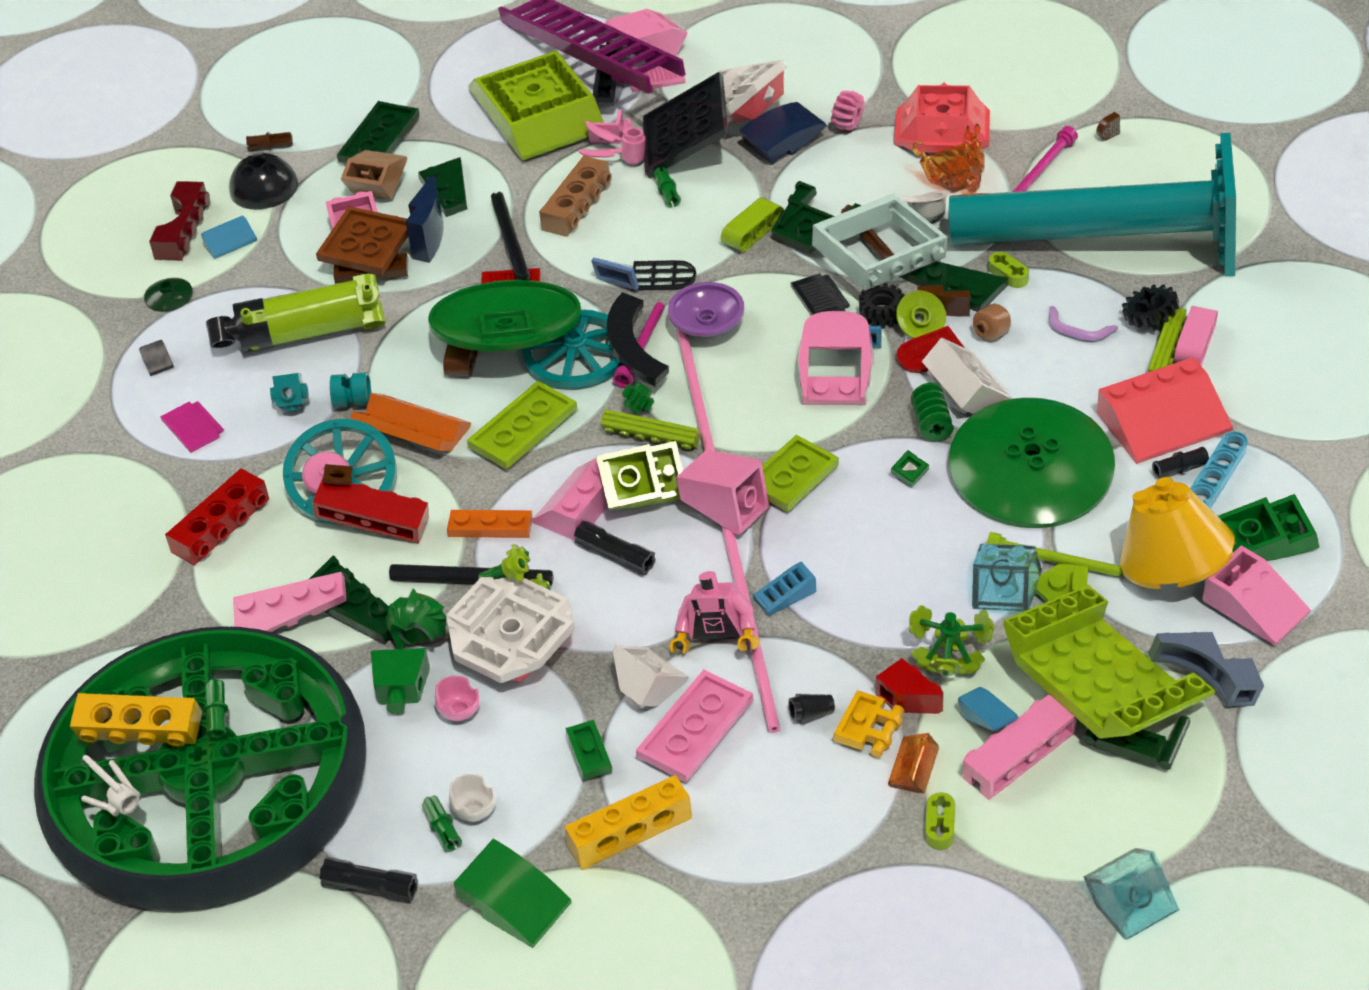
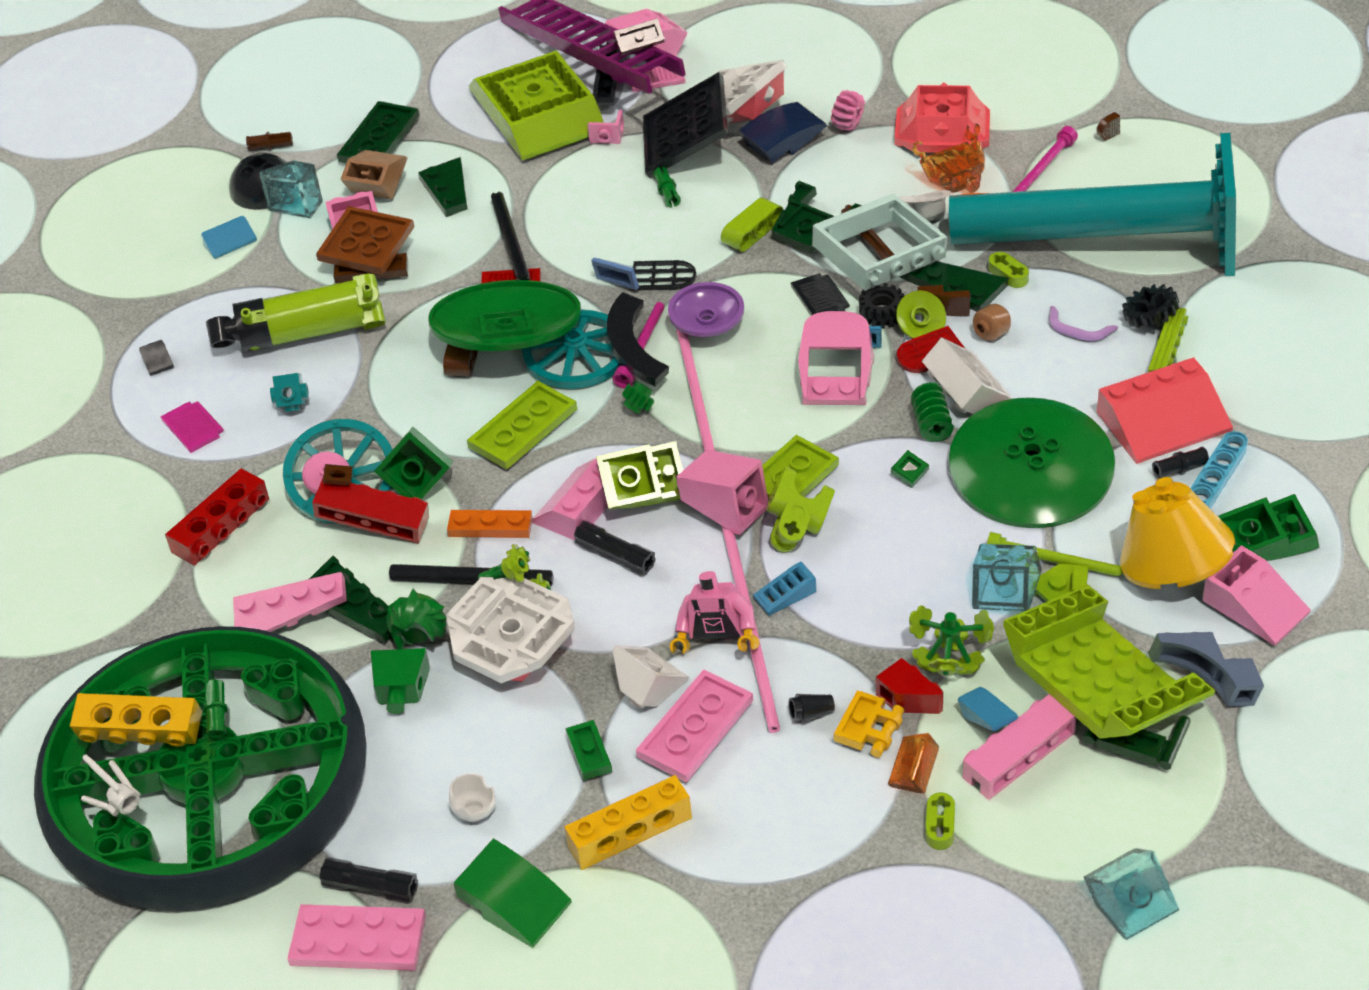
(168, 294): dark green dish -> none
(174, 238): dark red arch -> none
(292, 189): none -> clear light blue slope
(350, 390): teal wheel -> none
(357, 937): none -> bright pink plate
(413, 422): orange slope -> none
(413, 465): none -> green slope
(425, 222): dark blue slope -> none
(441, 823): green axle -> none
(456, 698): bright pink hair -> none
(575, 196): medium nougat brick -> none
(632, 143): bright pink plant -> none
(638, 37): none -> panel
(650, 428): lime piece -> none
(795, 512): none -> lime piece
(1196, 334): bright pink beam -> none

